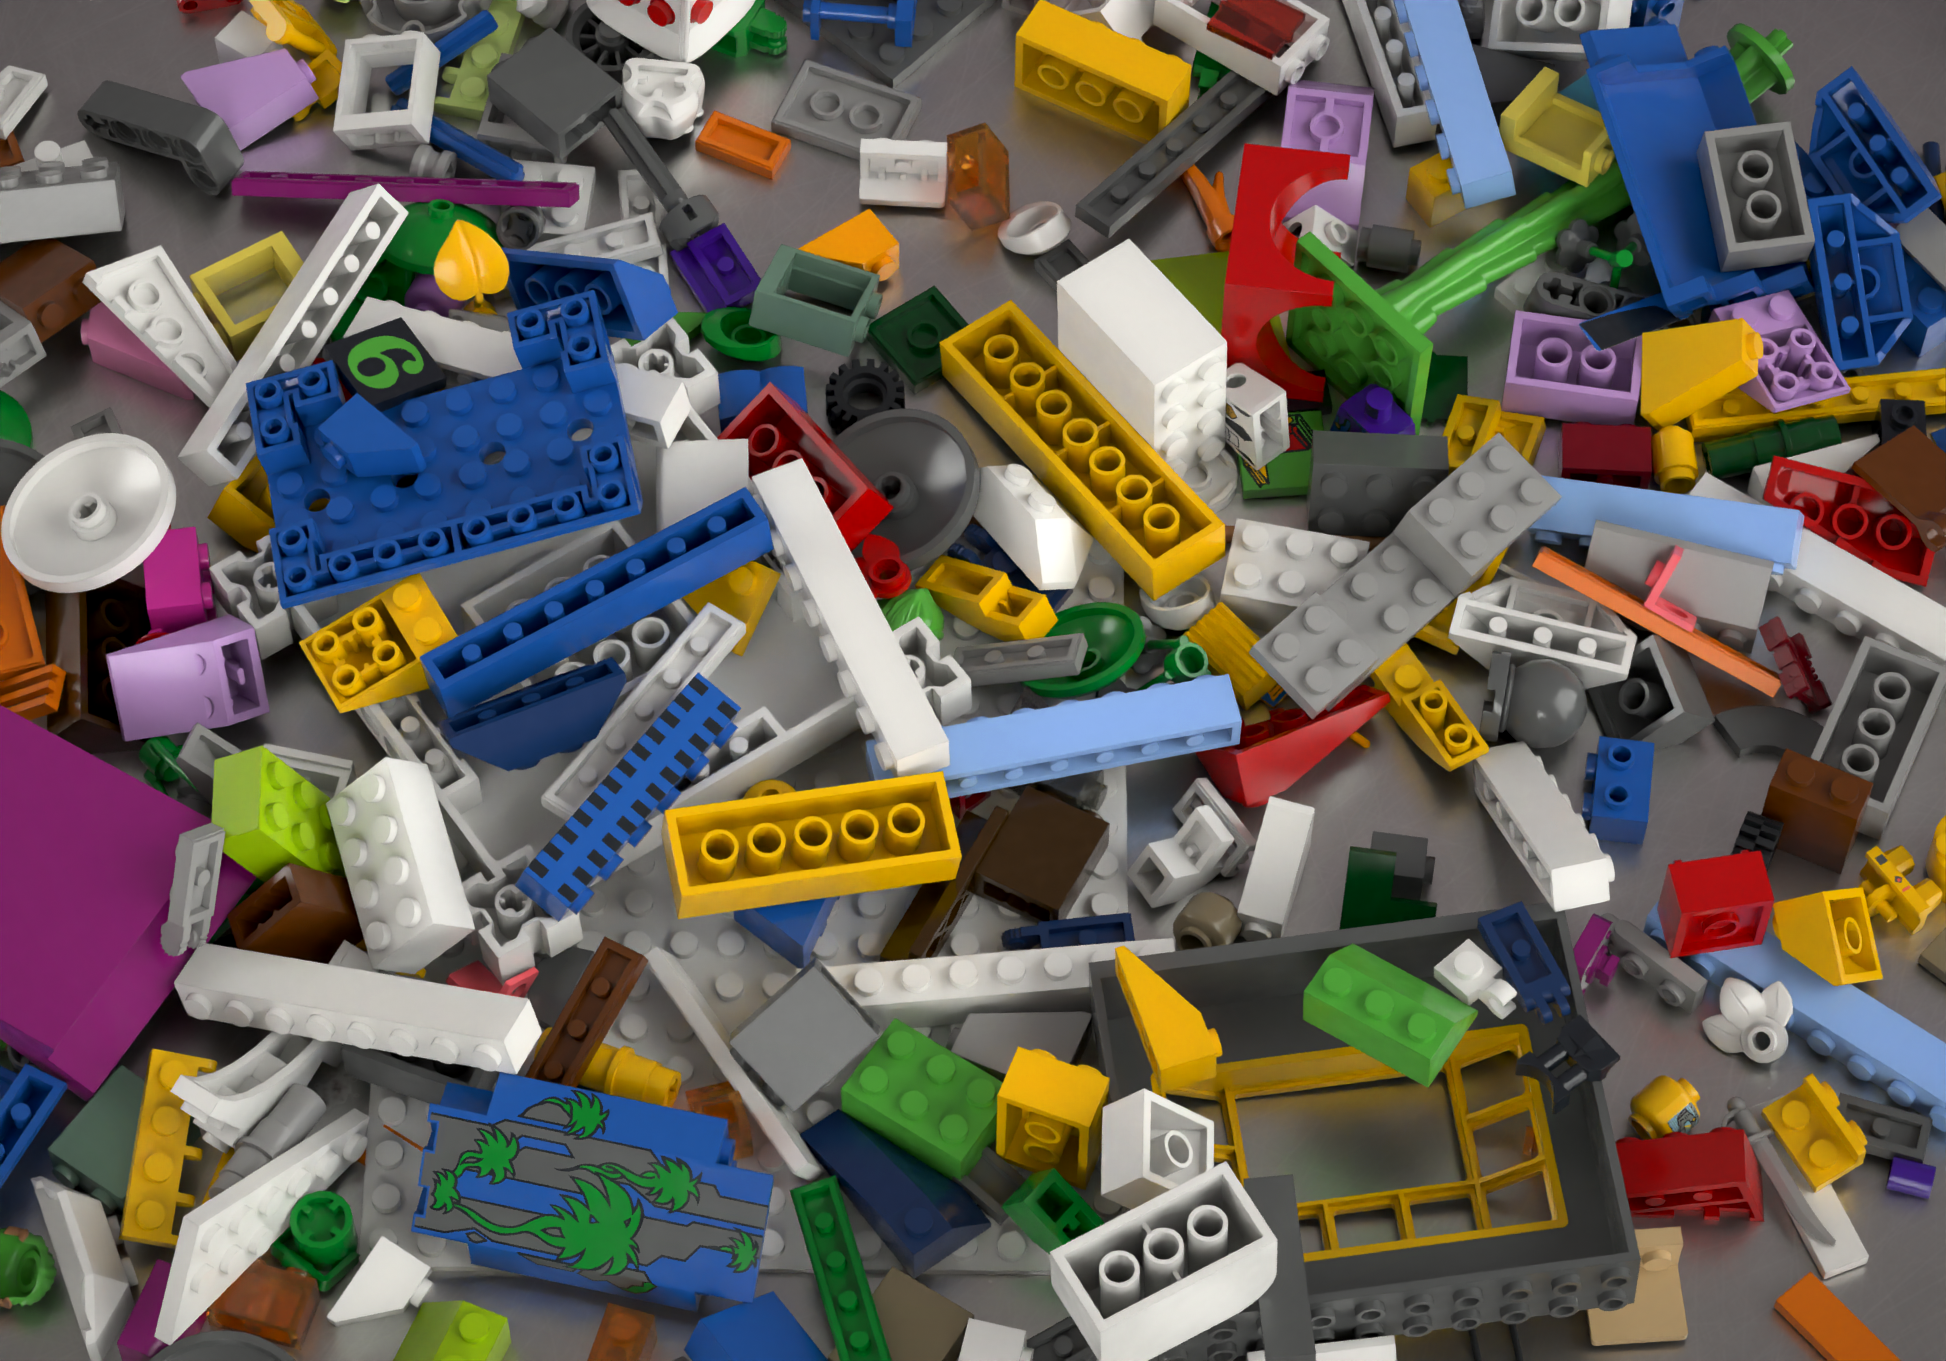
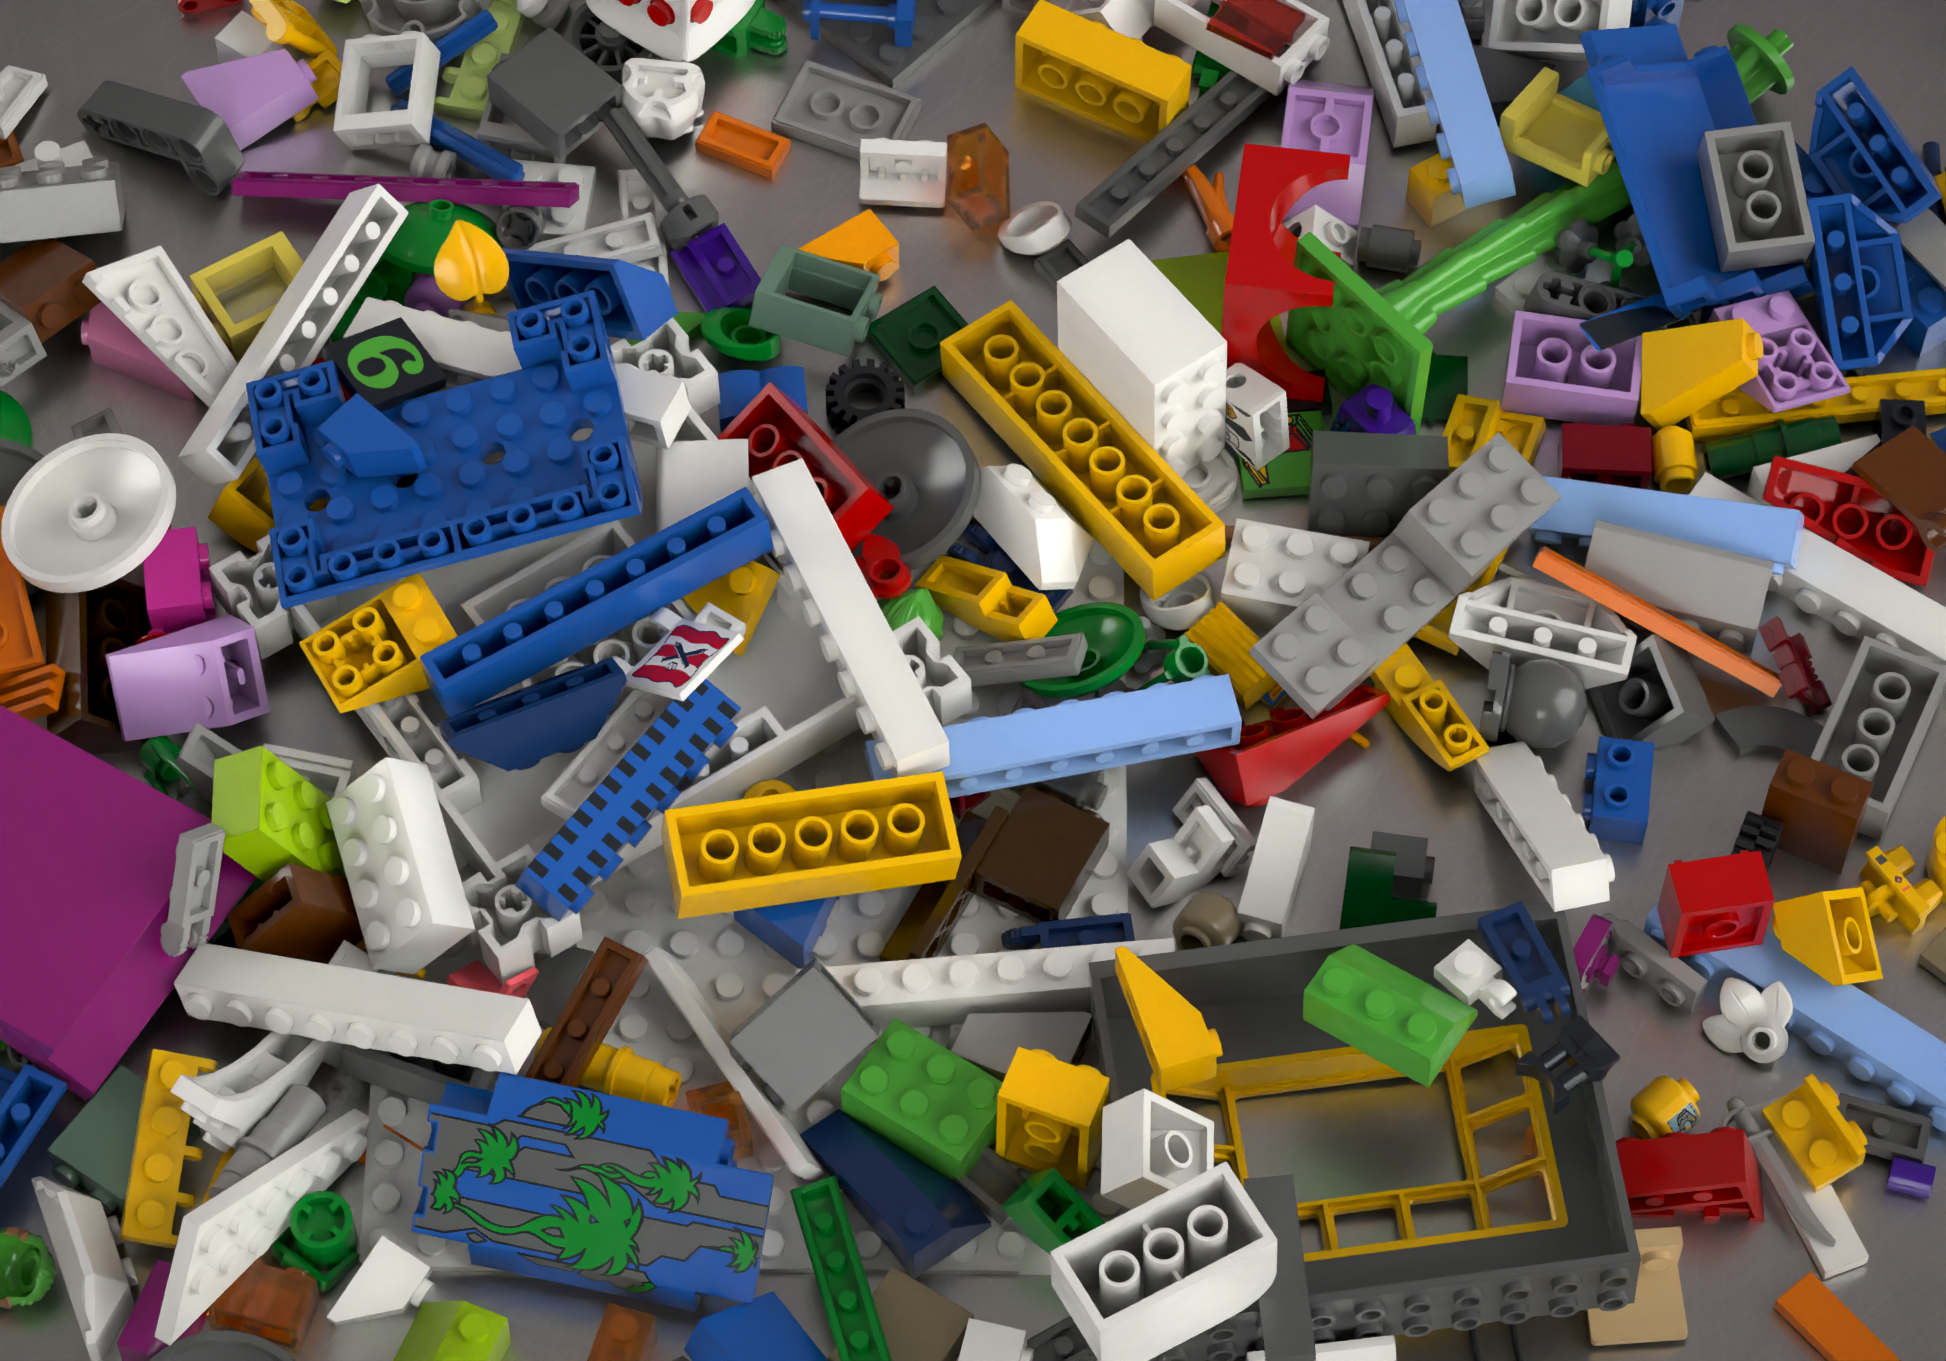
(681, 657): none -> white flag
(1657, 580): coral bracket -> none

